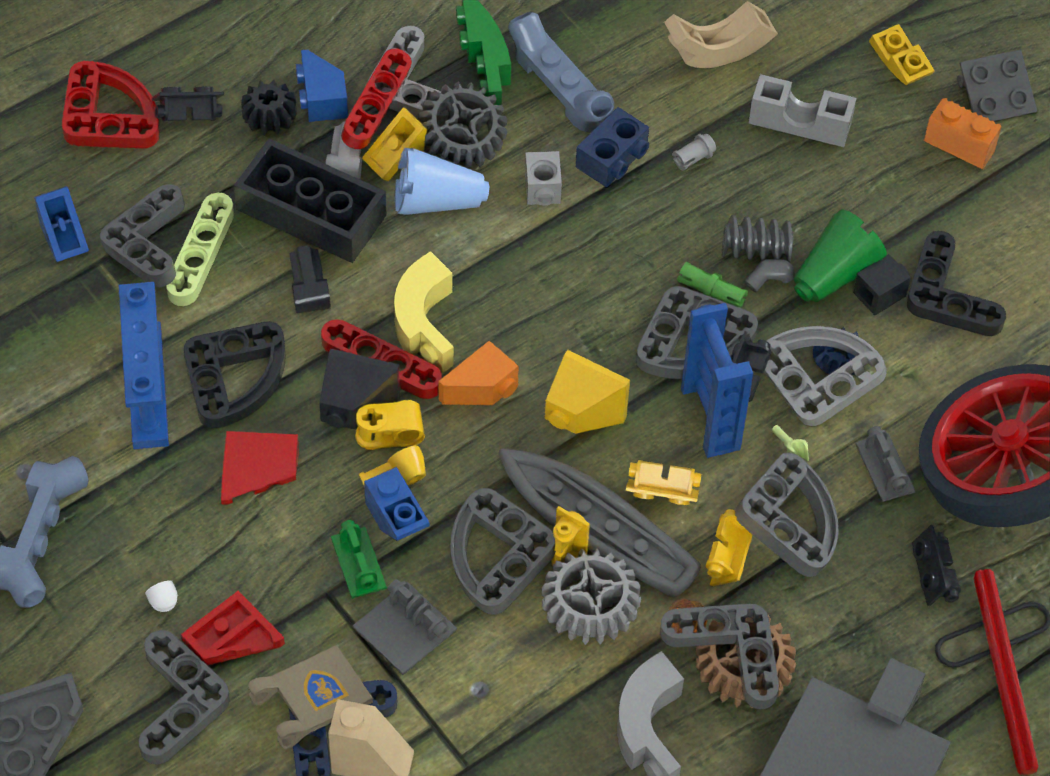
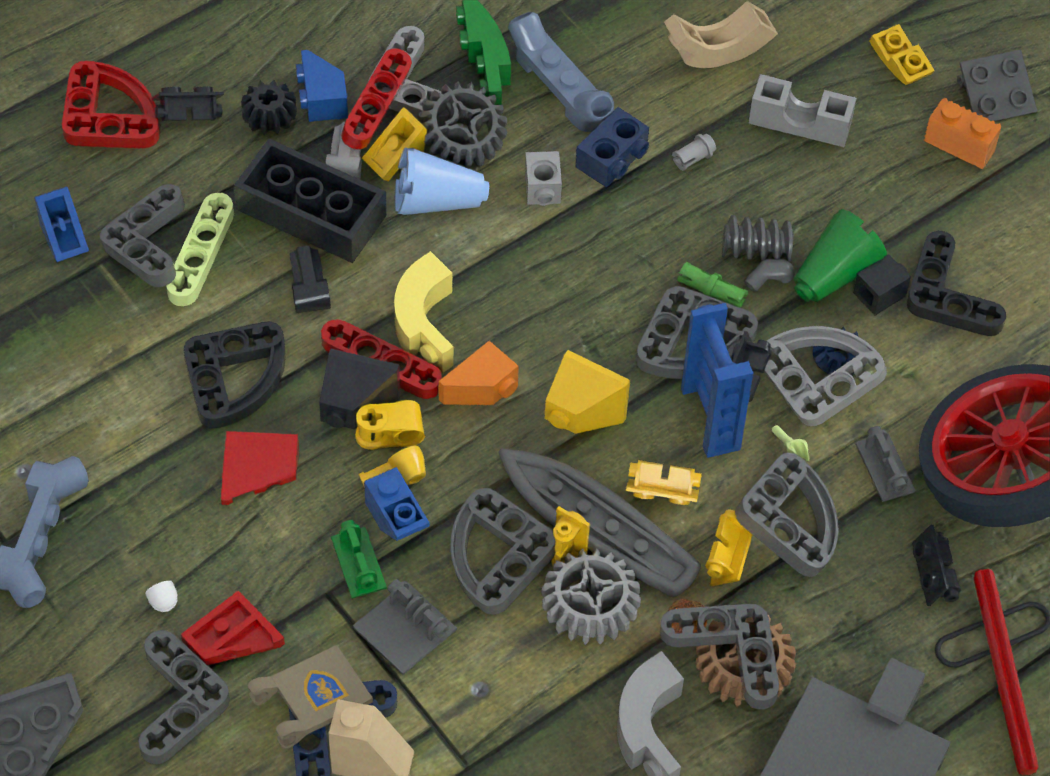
(143, 365): blue fence -> none

